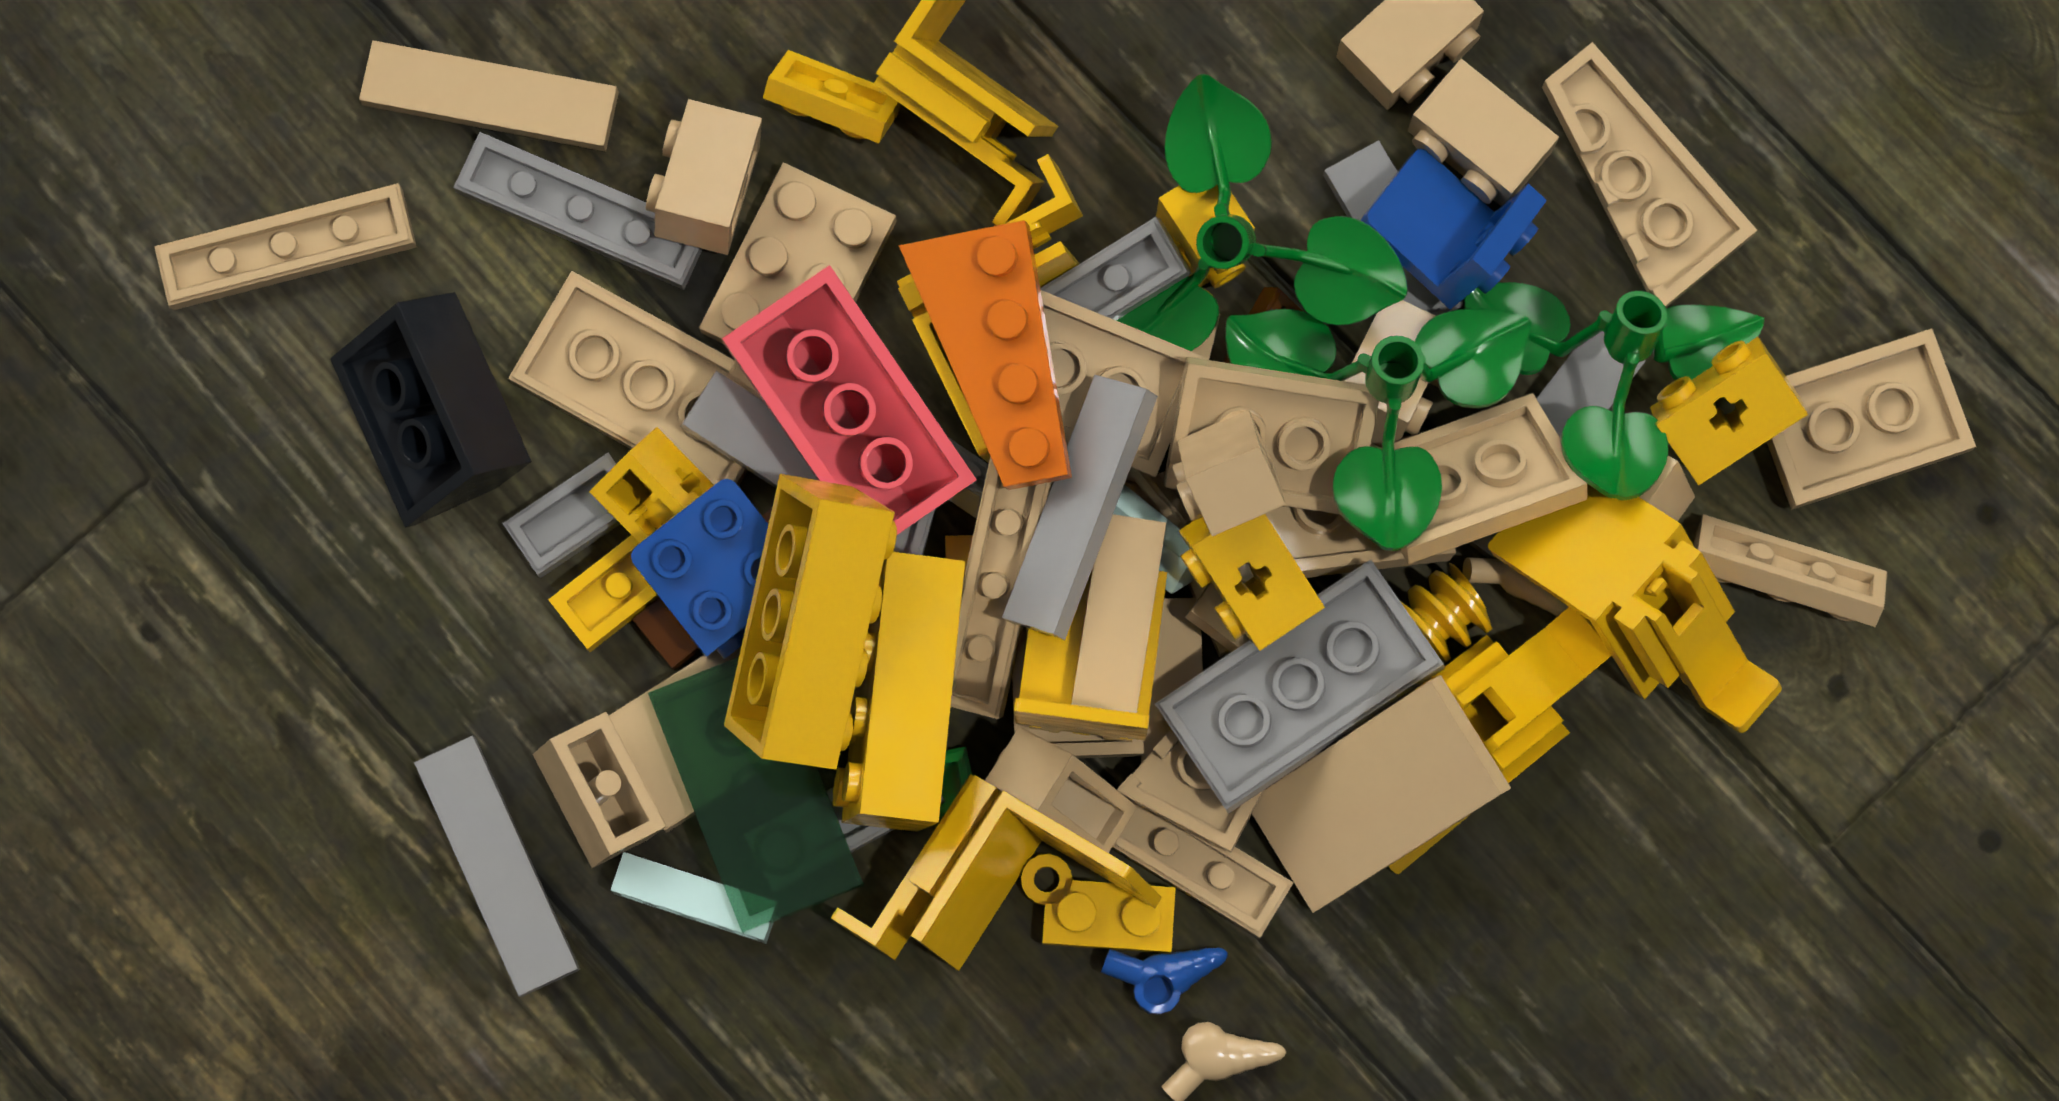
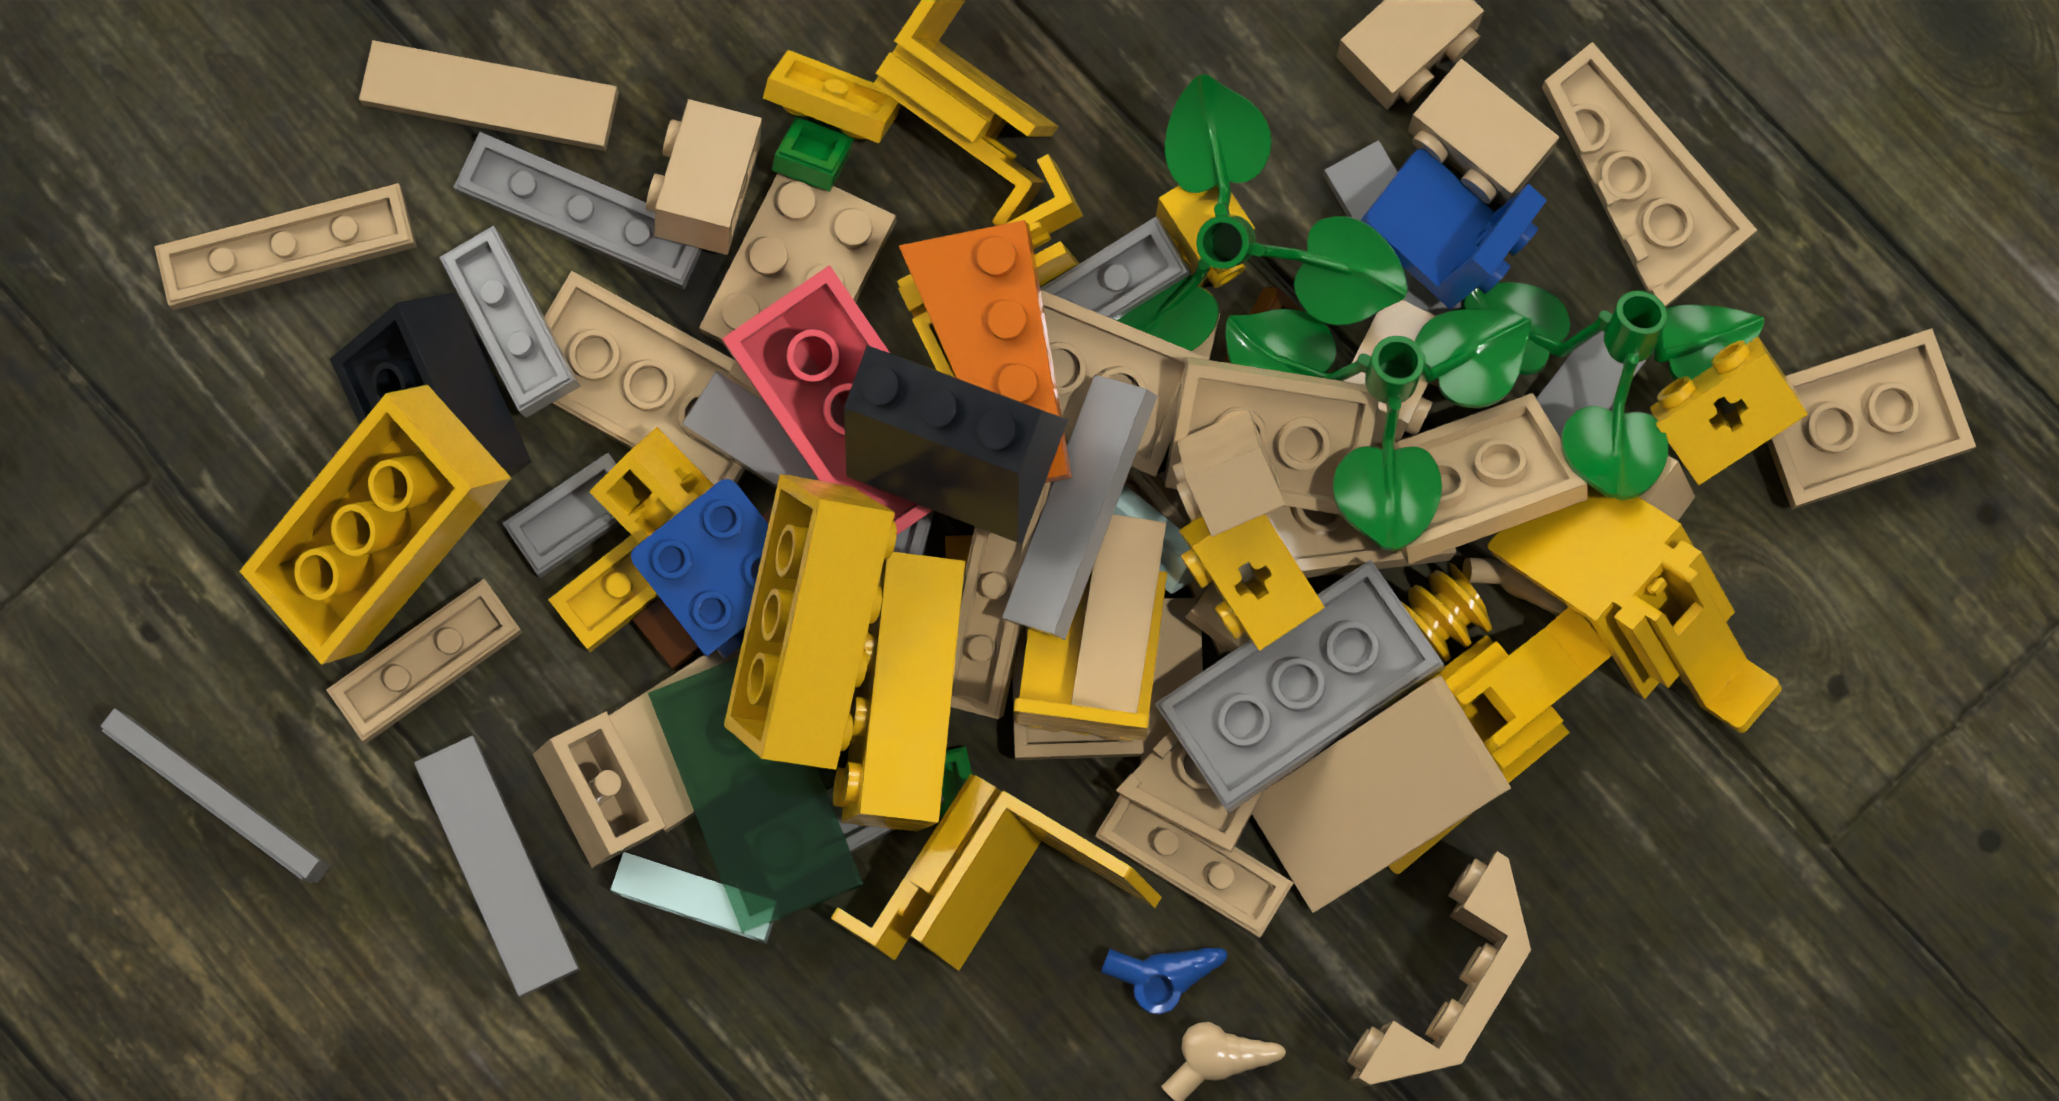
(214, 797): none -> light grey tile
(374, 523): none -> yellow brick
(424, 661): none -> tan tile
(509, 322): none -> light grey tile
(812, 154): none -> green tile
(948, 443): none -> black slope
(1061, 788): tan slope -> none
(1099, 912): yellow hinge -> none
(1491, 909): none -> tan slope
(1792, 571): tan plate -> none

